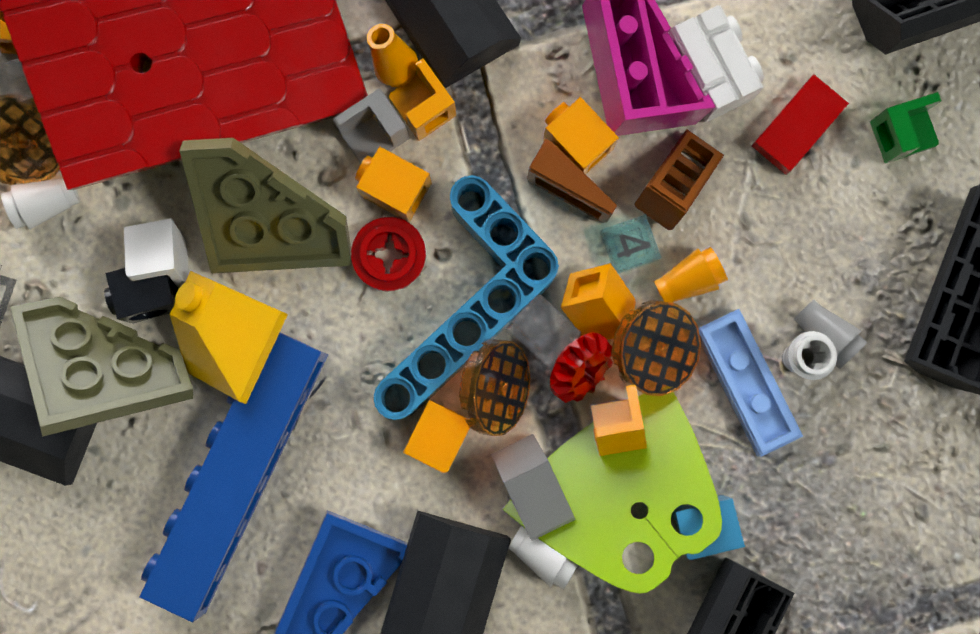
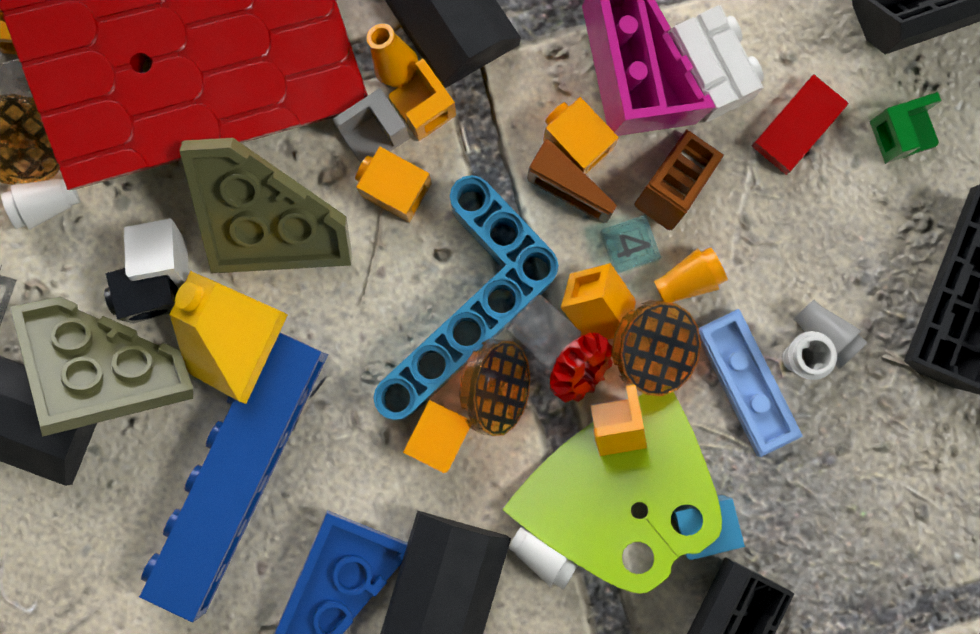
(374, 238): red gear -> none
(533, 487): light grey slope -> none

